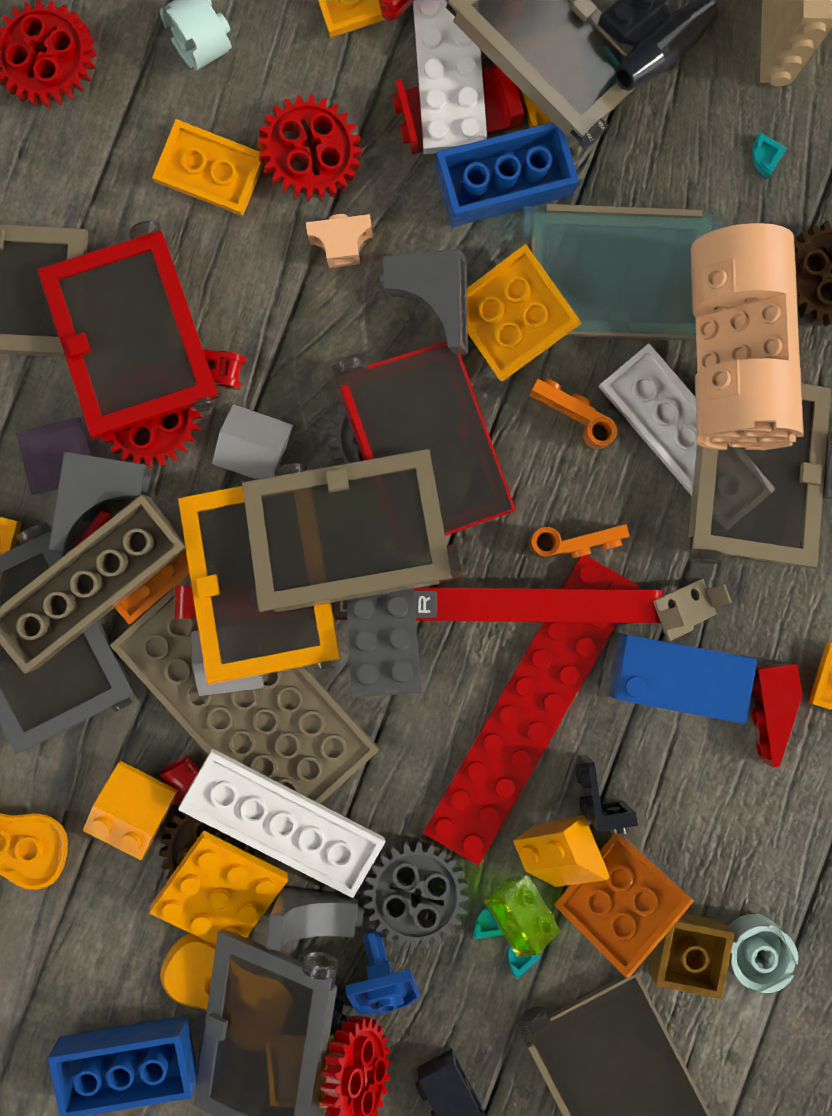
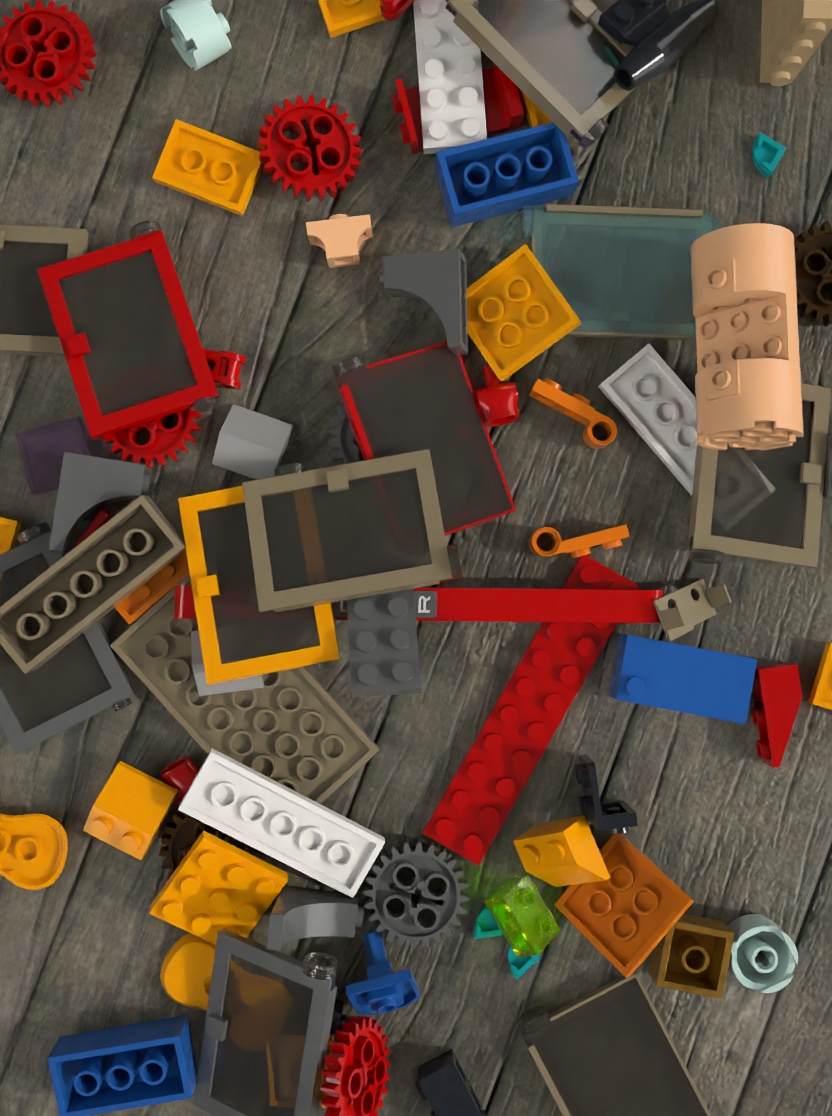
(497, 400): none -> red piece

